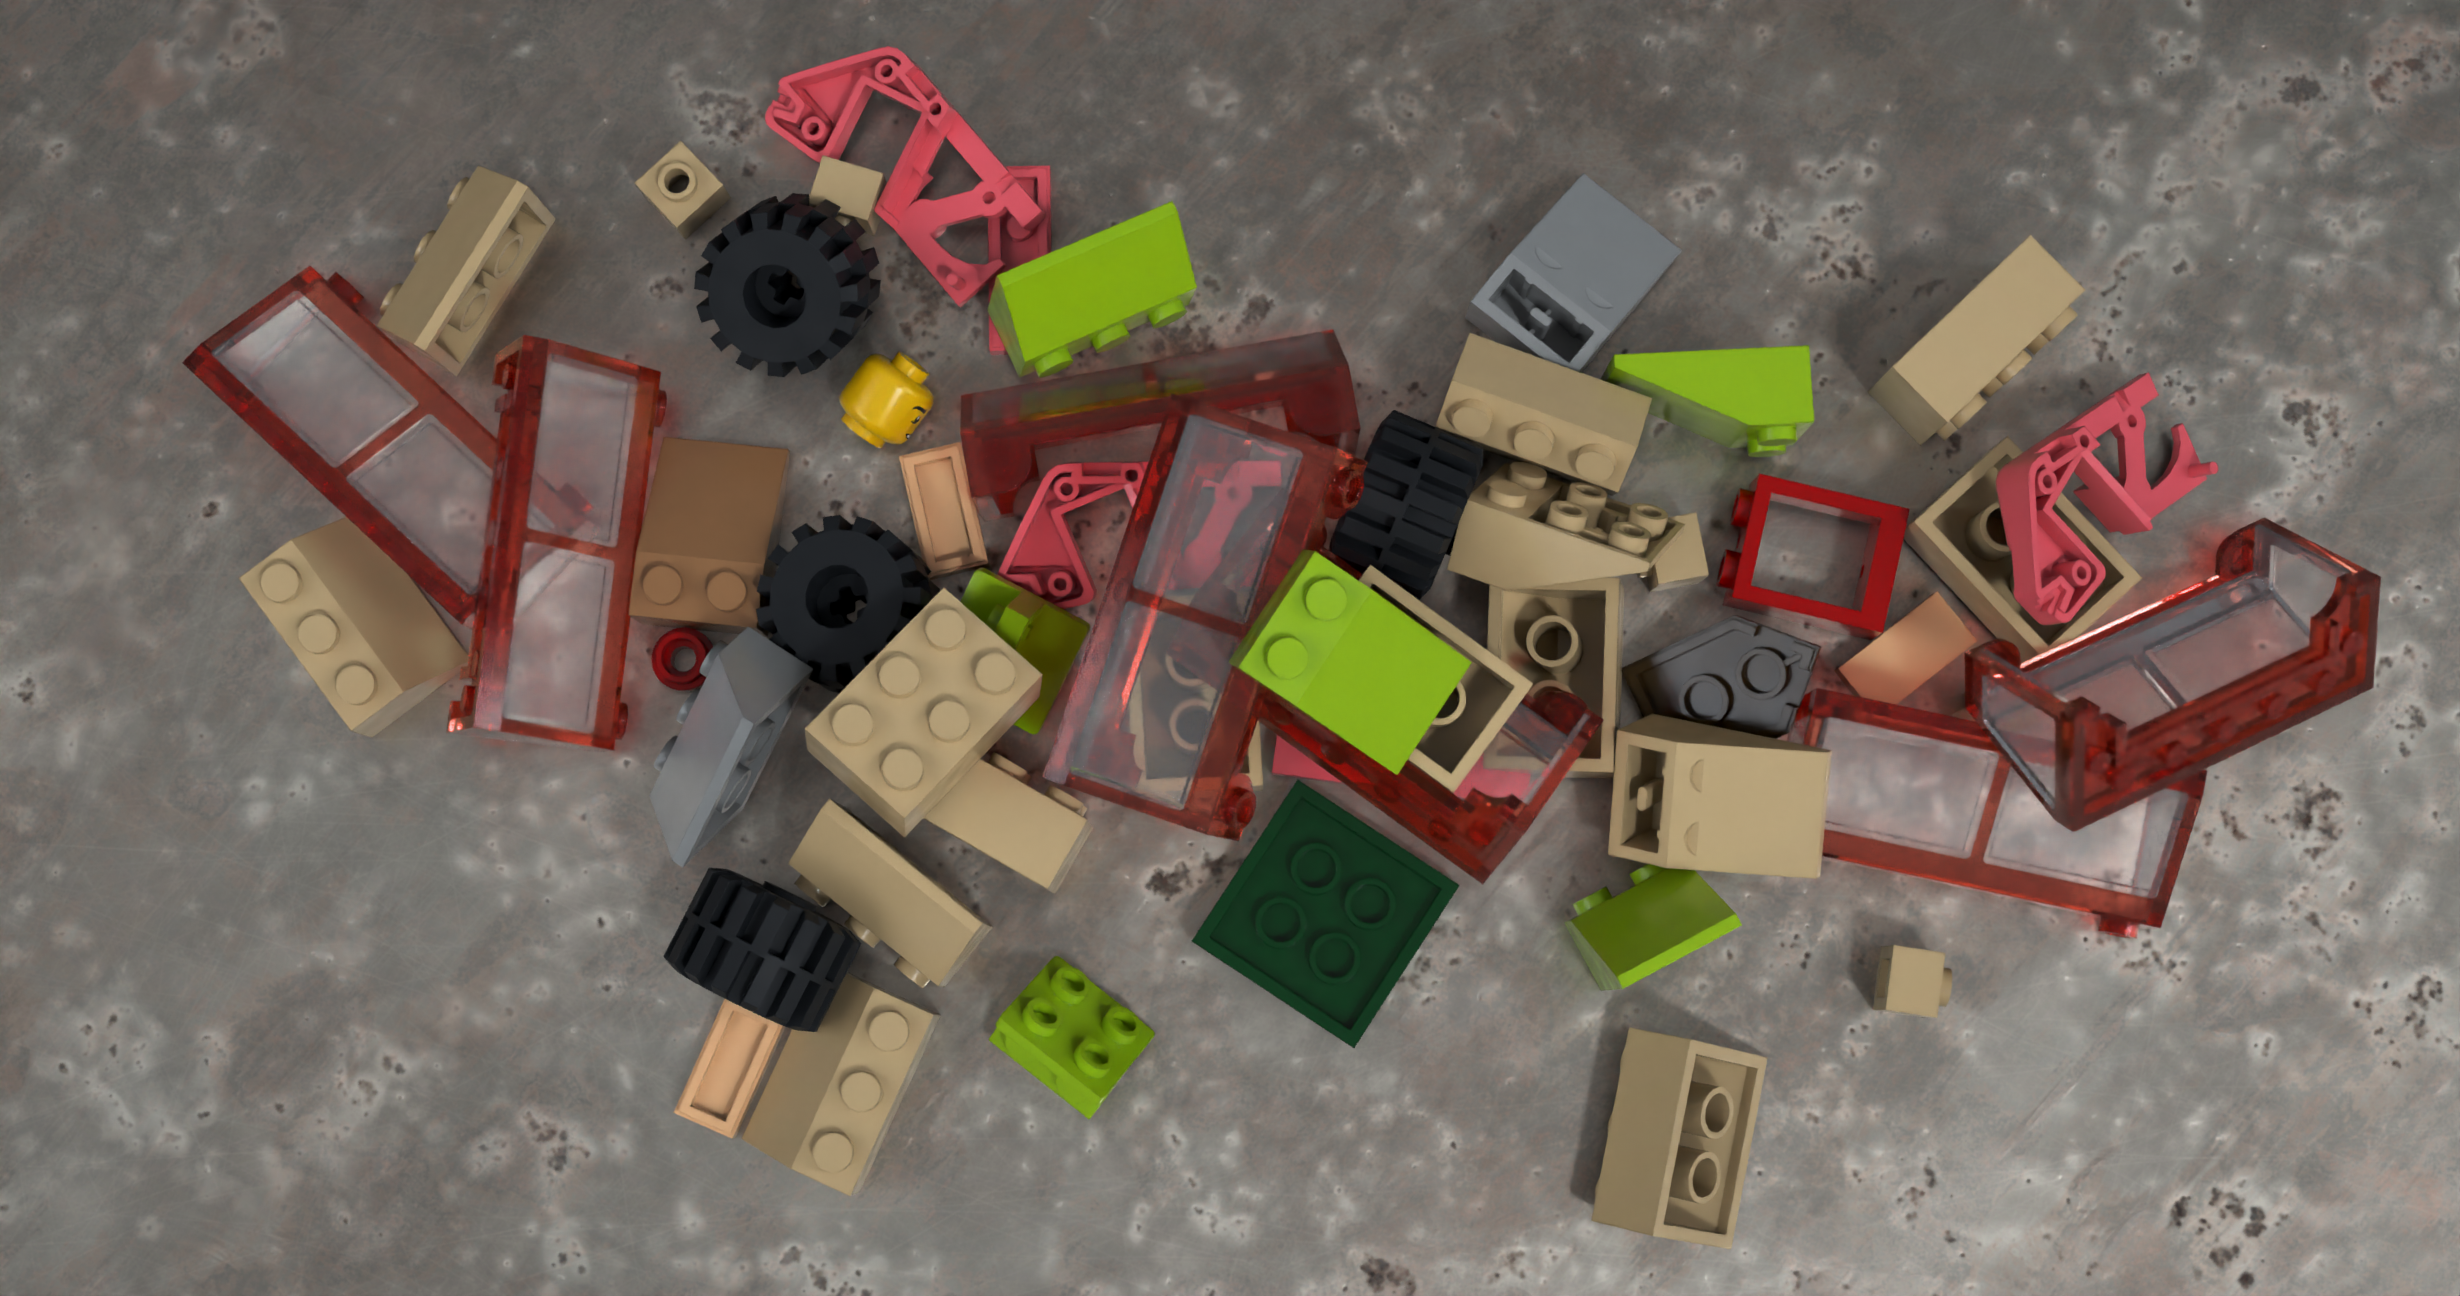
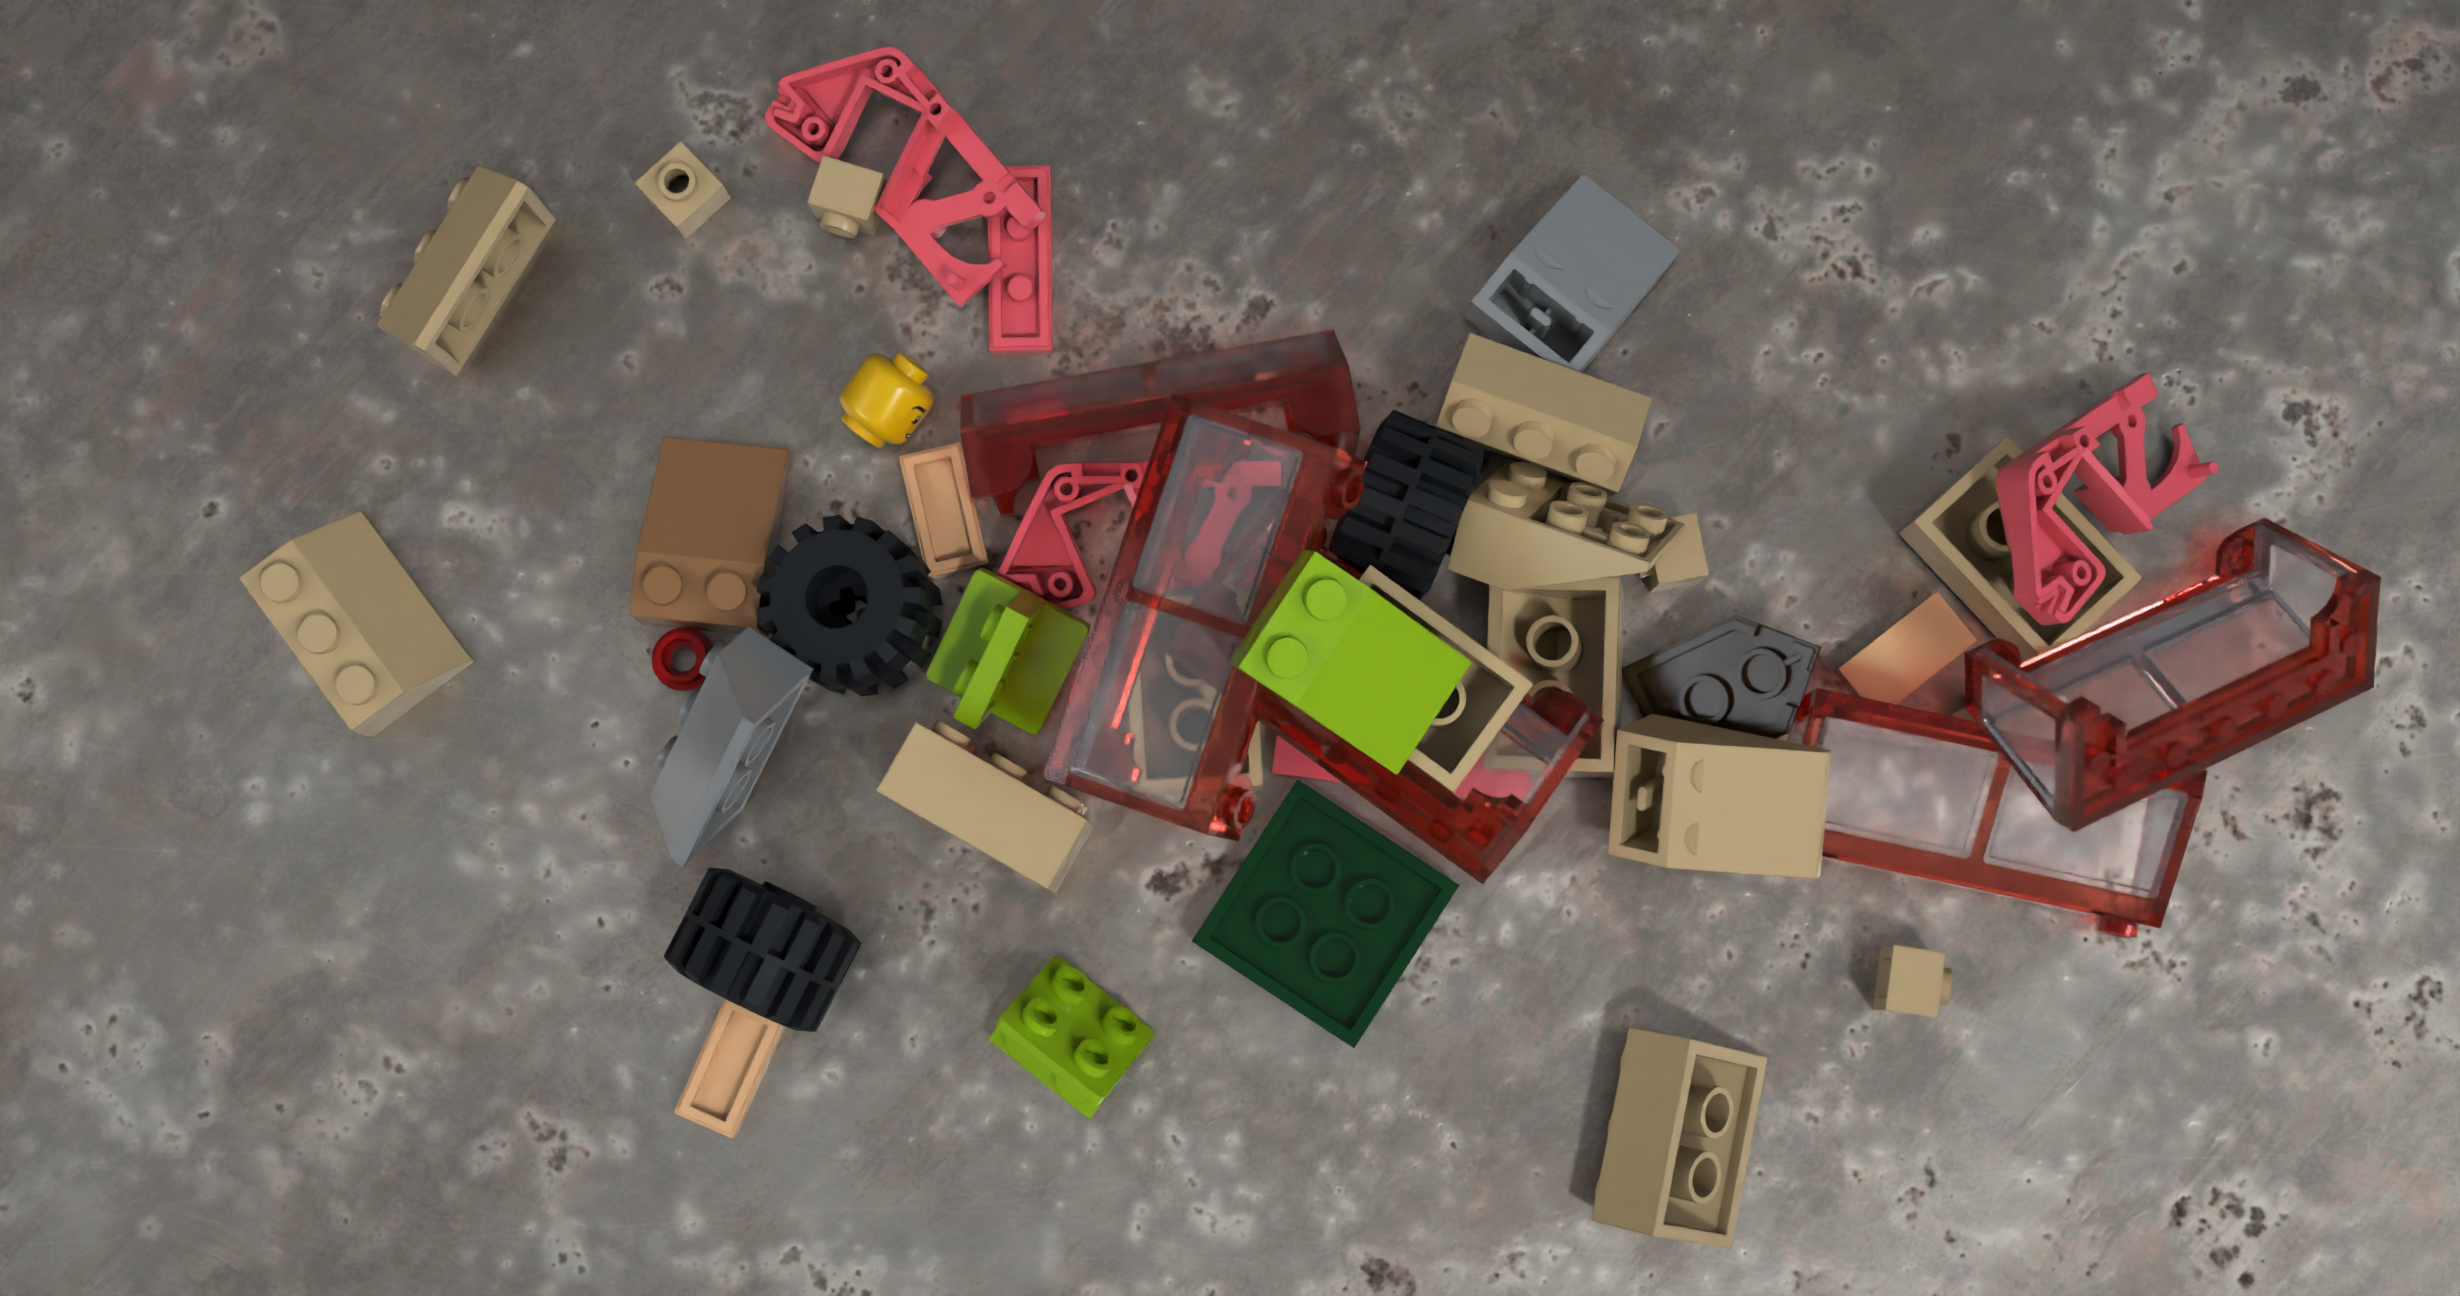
(361, 428): clear windscreen -> none
(559, 547): windscreen -> none
(754, 292): black wheel -> none
(842, 1085): tan slope -> none
(886, 896): tan slope -> none
(923, 712): tan brick -> none
(1093, 292): lime slope -> none
(1647, 924): lime slope -> none
(1727, 395): lime slope -> none
(1876, 573): red window -> none
(1979, 344): tan brick -> none

